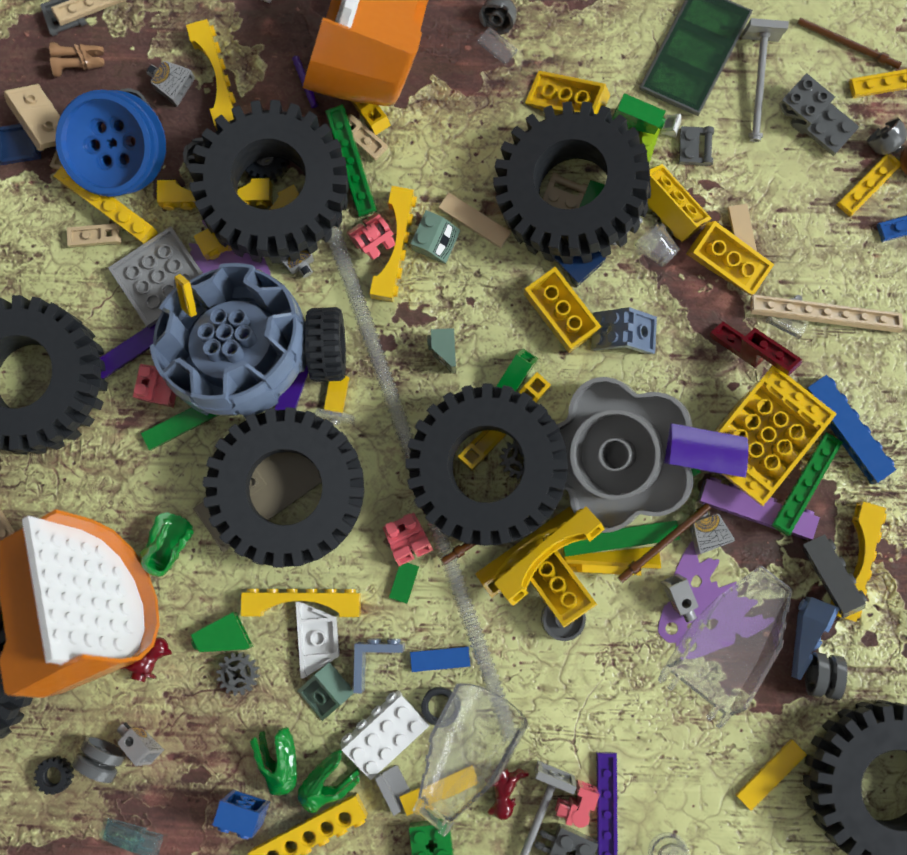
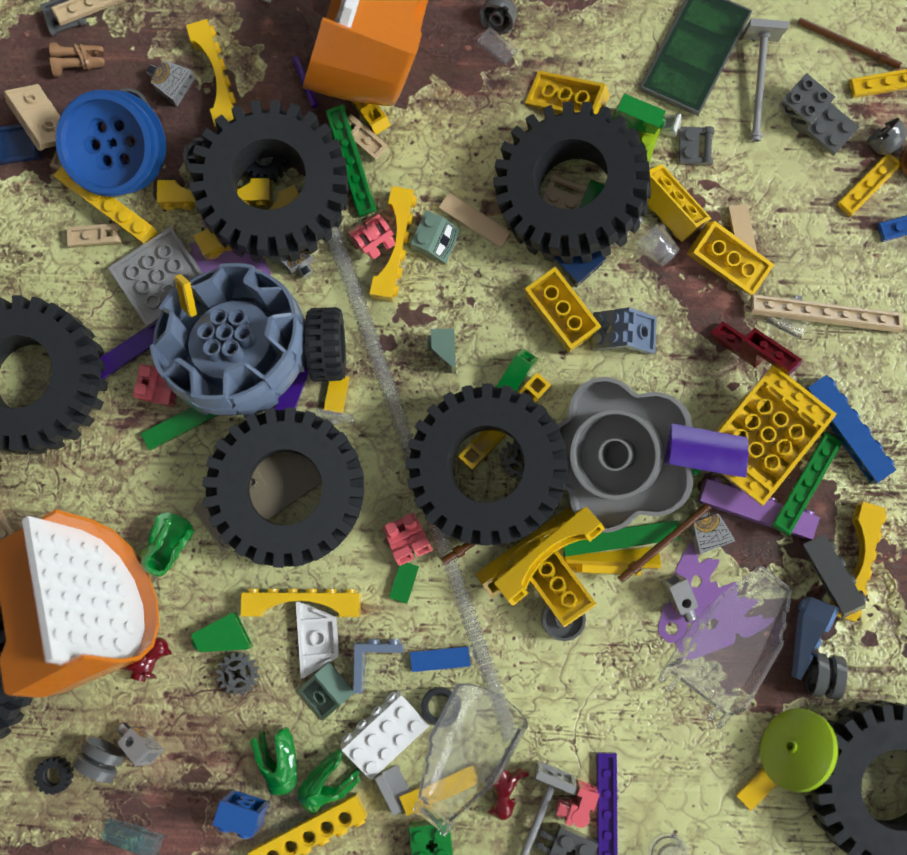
(799, 750): none -> lime dish

